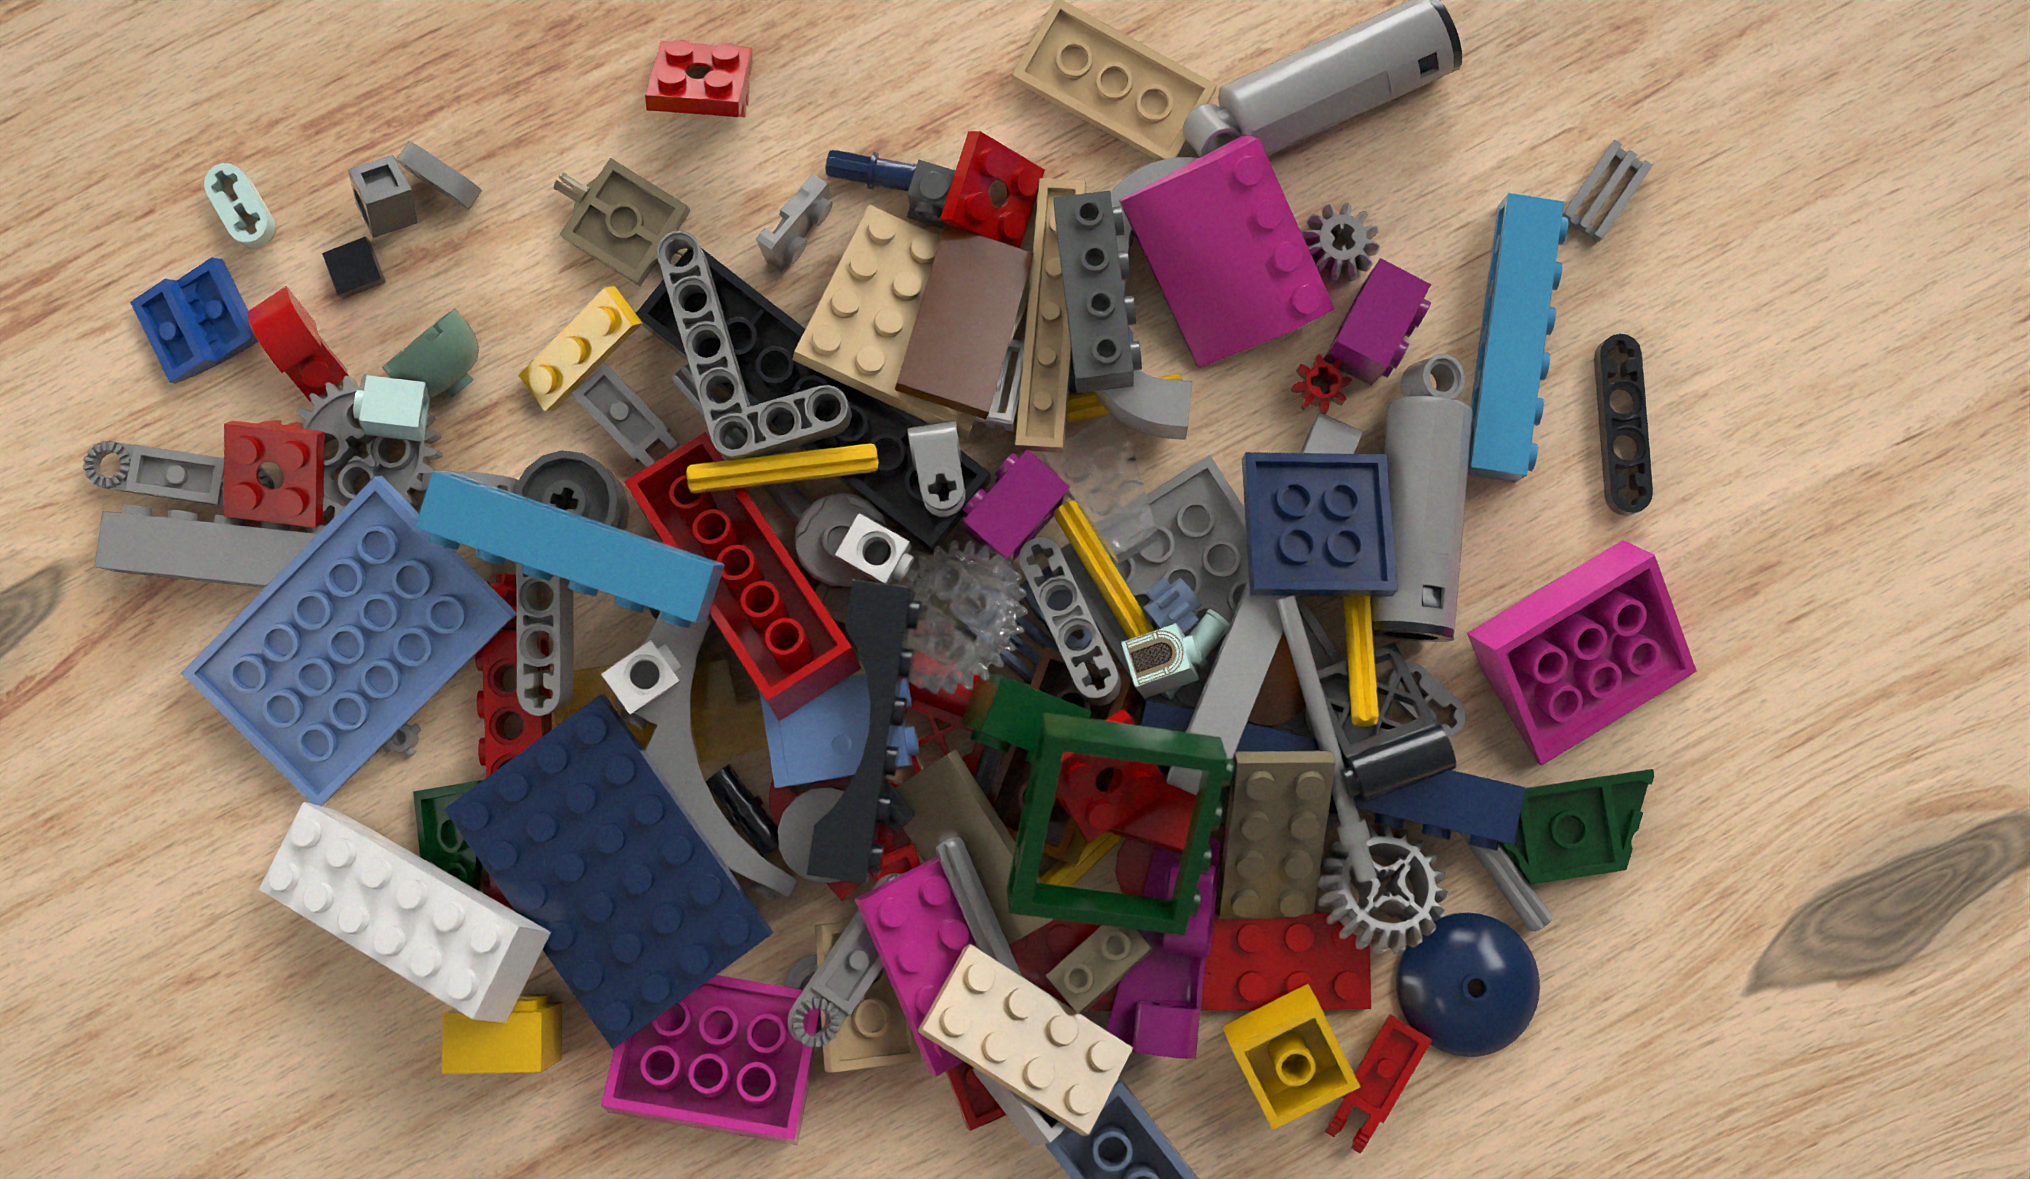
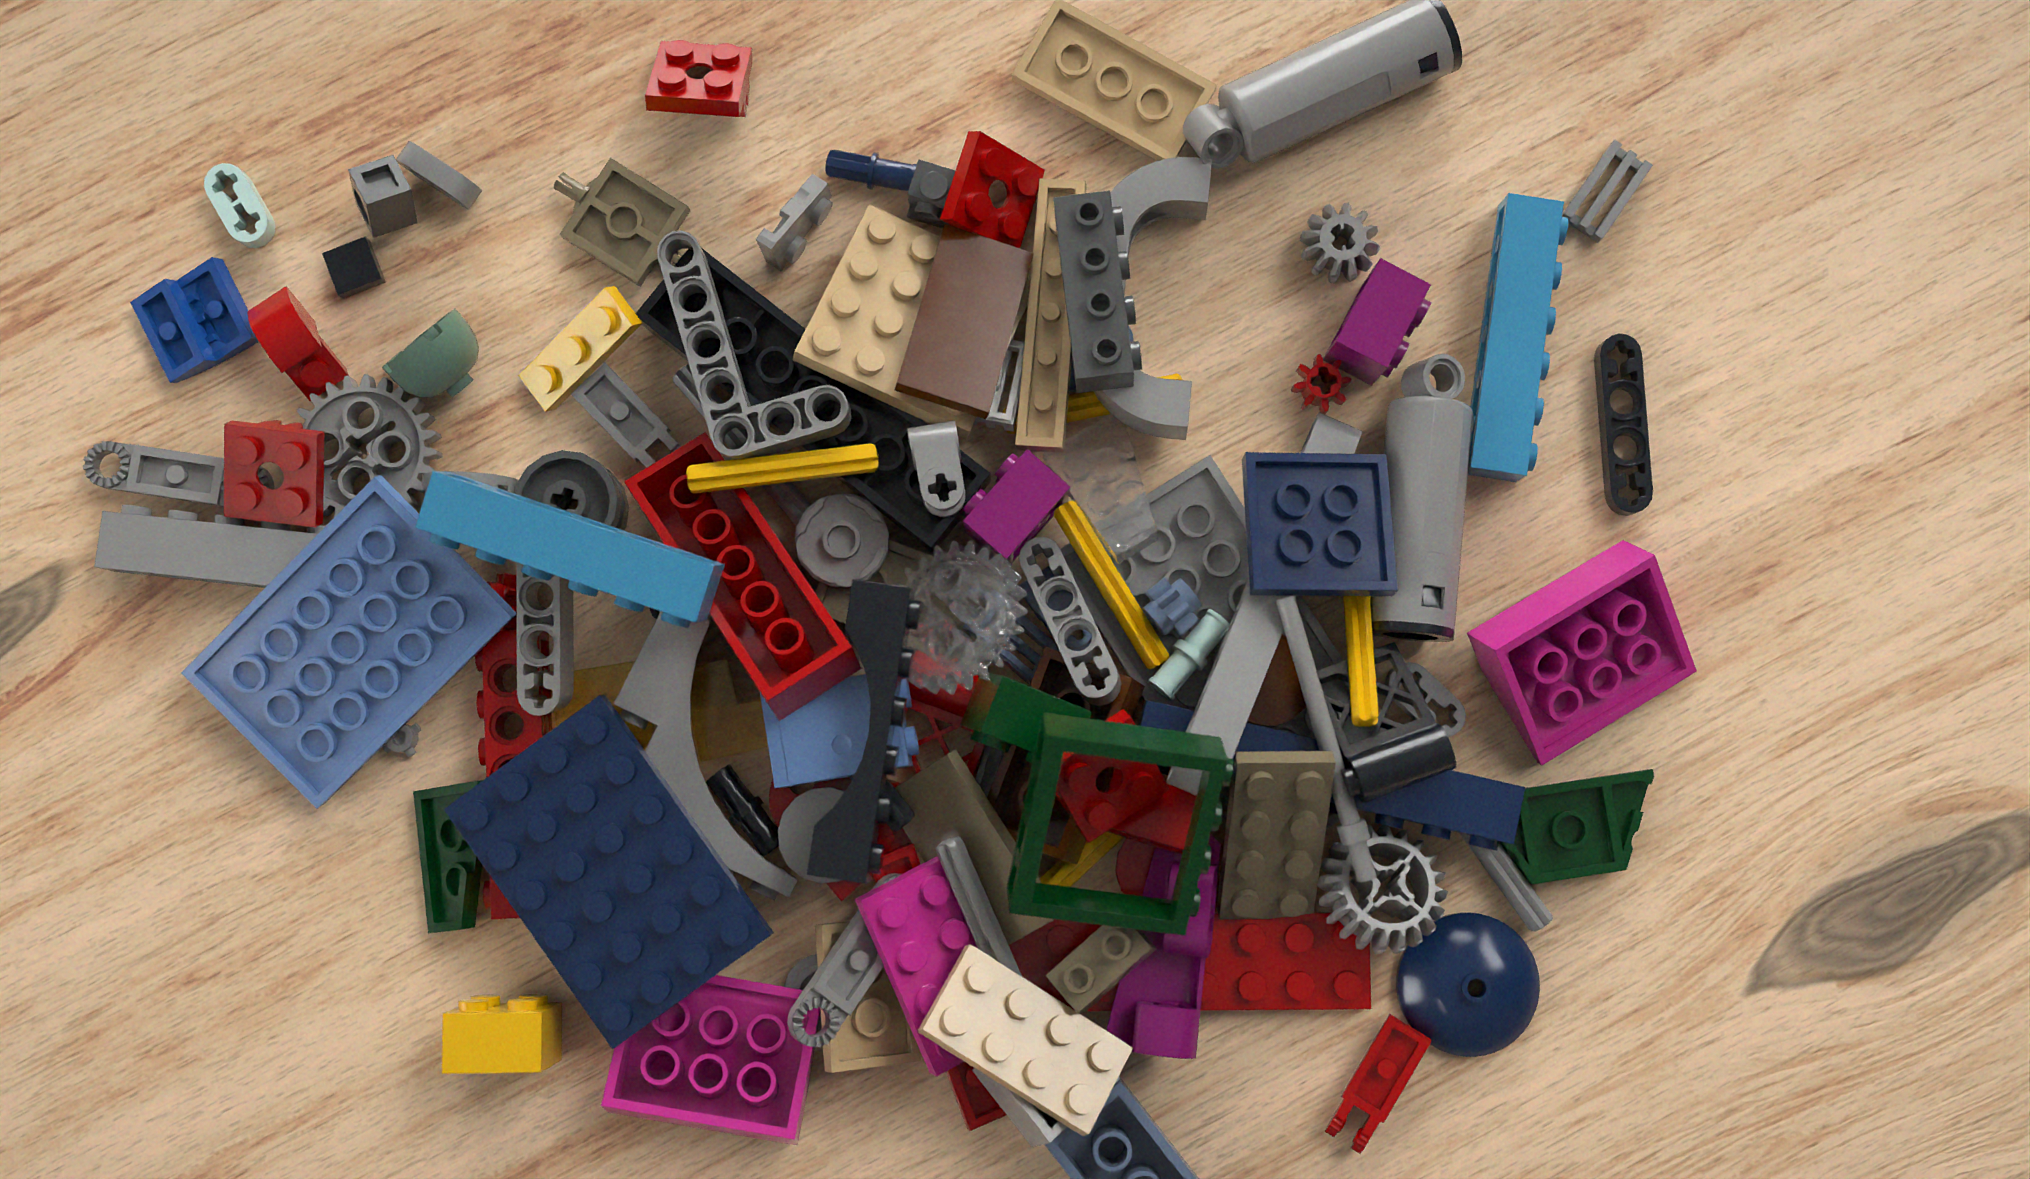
(392, 408): light aqua brick -> none
(405, 913): white brick -> none
(620, 681): white brick -> none
(860, 536): white brick -> none
(1162, 660): brick -> none
(1227, 252): dark pink slope -> none
(1290, 1056): yellow brick -> none

